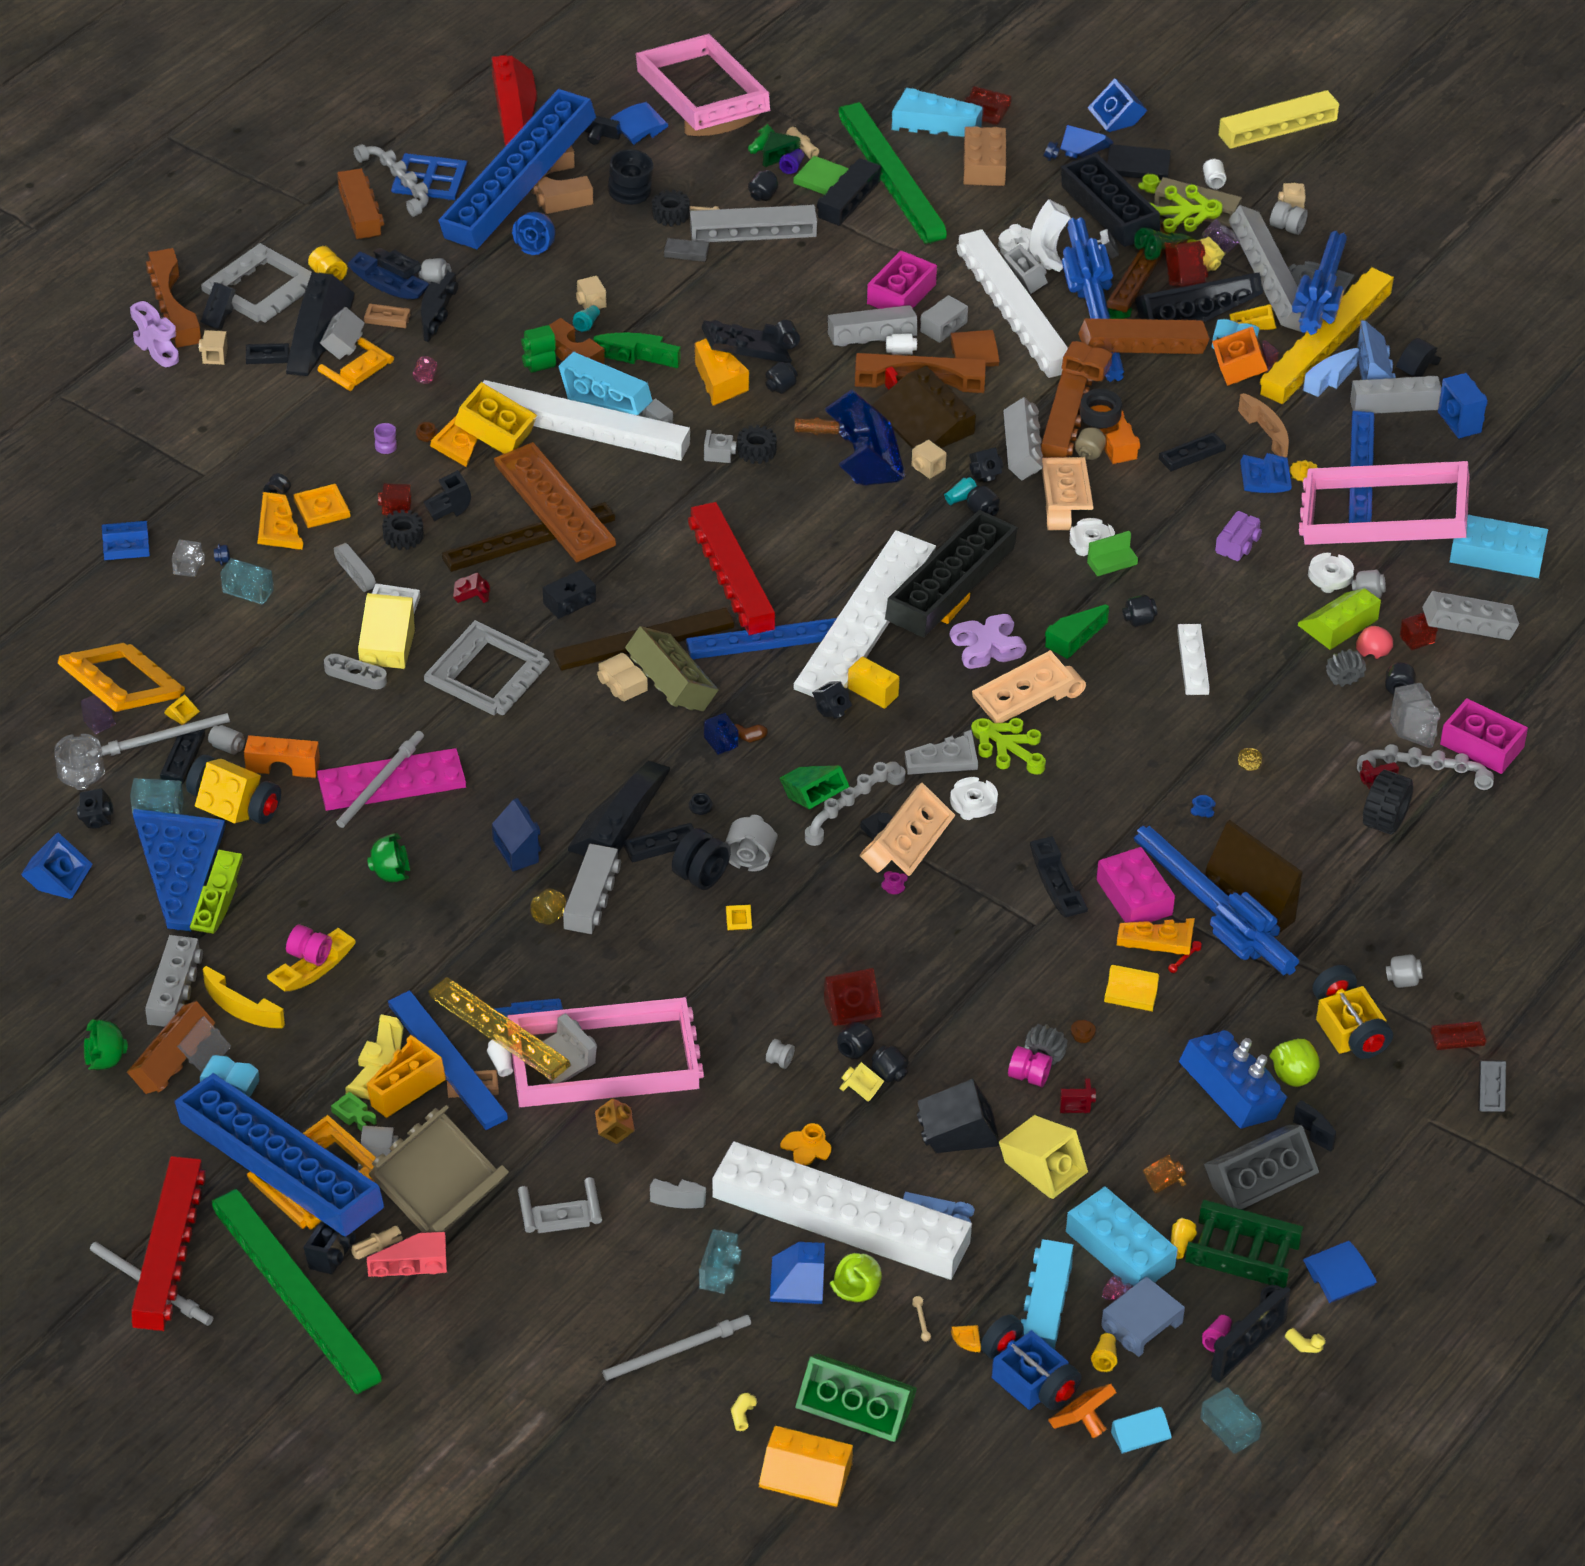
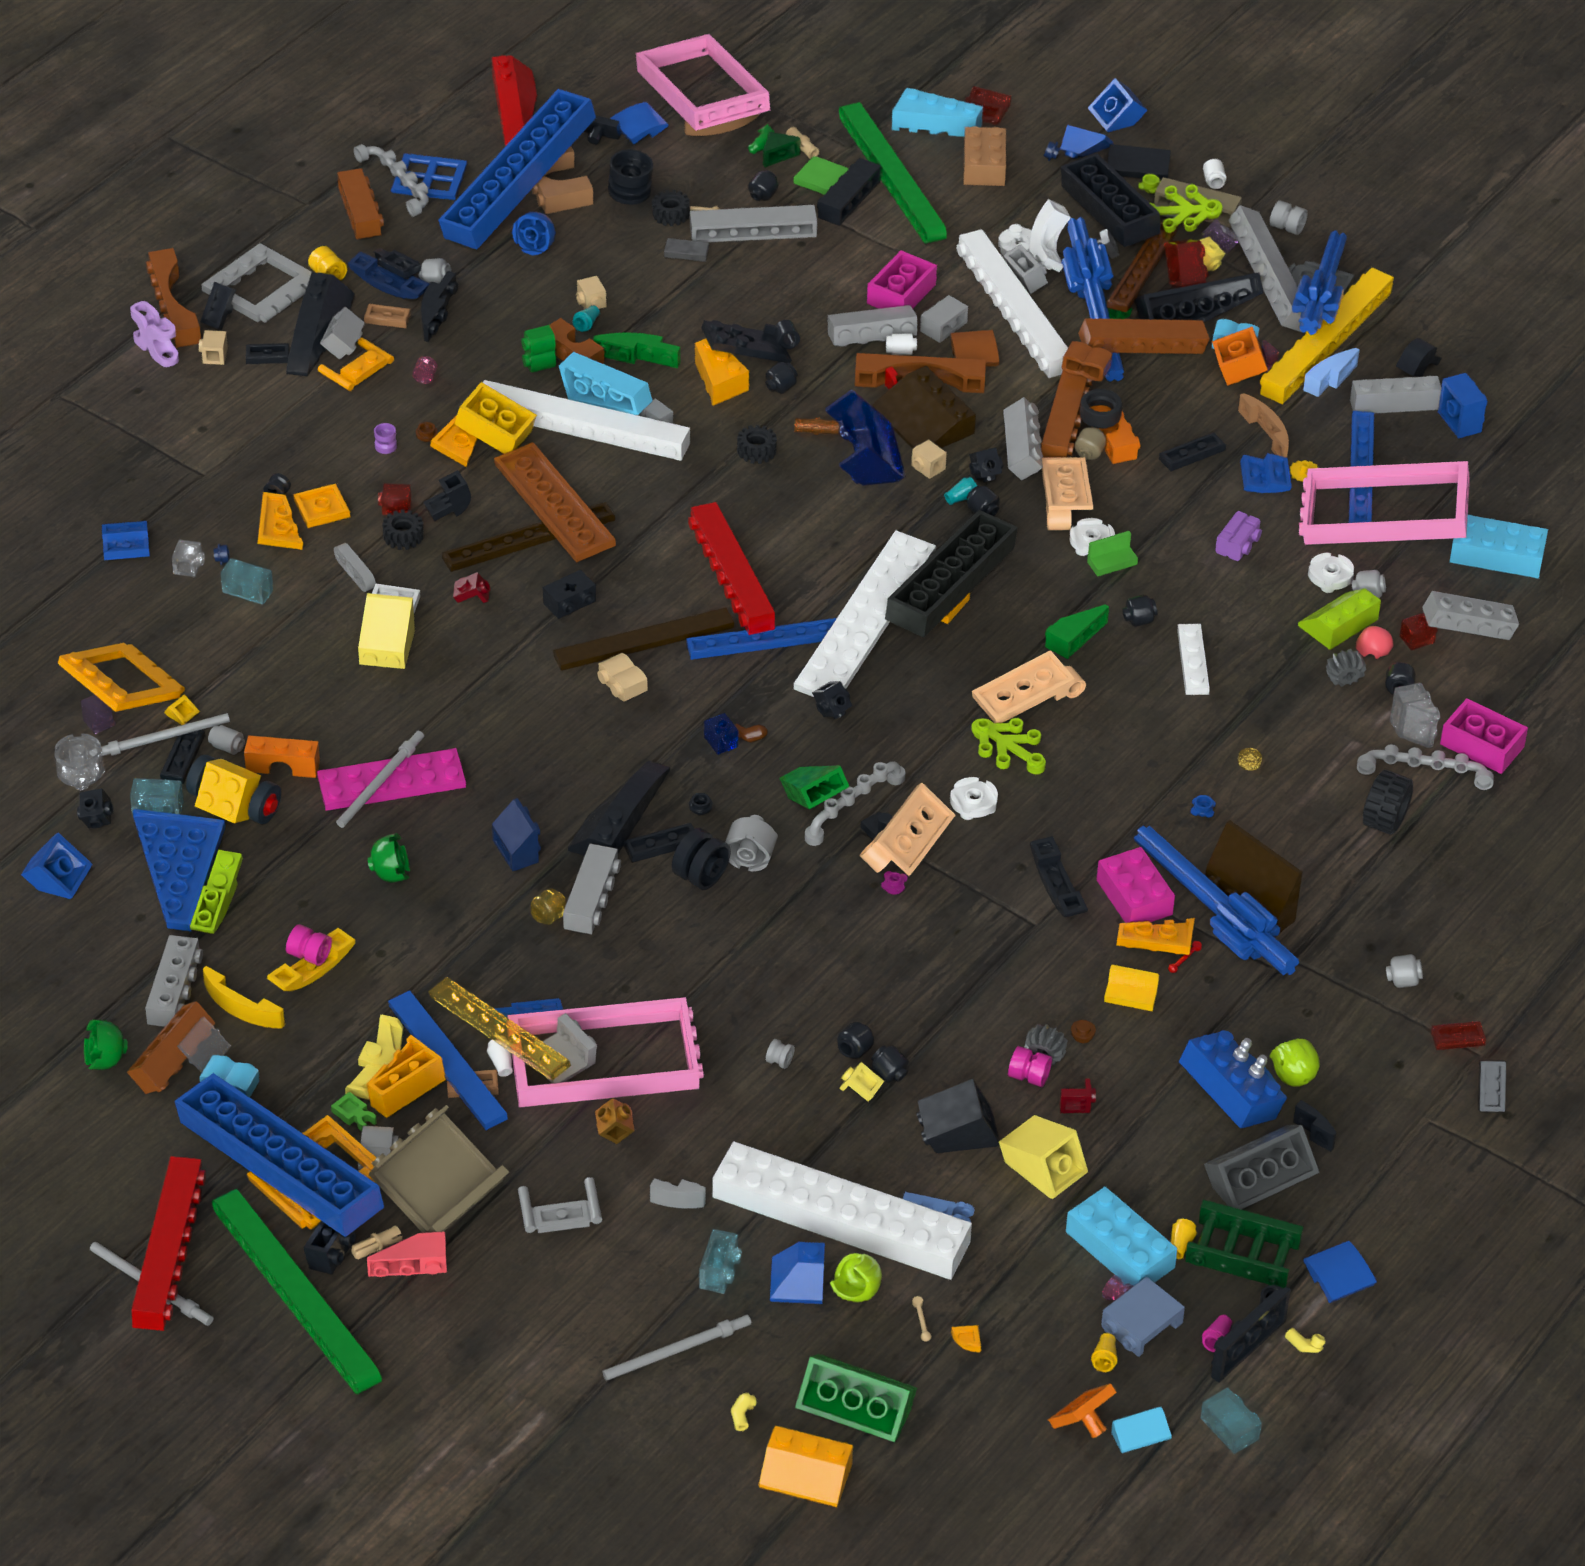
(340, 667): light grey beam -> none
(466, 648): light grey hinge -> none
(671, 669): olive brick -> none
(719, 447): light grey brick -> none
(738, 917): yellow slope -> none
(790, 162): dark purple cone -> none
(807, 1144): light orange plate -> none
(852, 997): clear red slope -> none
(873, 682): yellow brick -> none
(948, 756): light grey wing -> none
(987, 641): lavender piece -> none
(1029, 1365): brick -> none
(1049, 1290): medium azure wedge -> none
(1154, 241): dark green piece -> none
(1164, 1173): clear orange bracket -> none
(1260, 317): yellow slope -> none
(1278, 119): light yellow brick -> none
(1293, 194): tan brick -> none
(1350, 1014): brick -> none
(1369, 774): dark red bracket -> none
(1373, 354): medium blue slope -> none

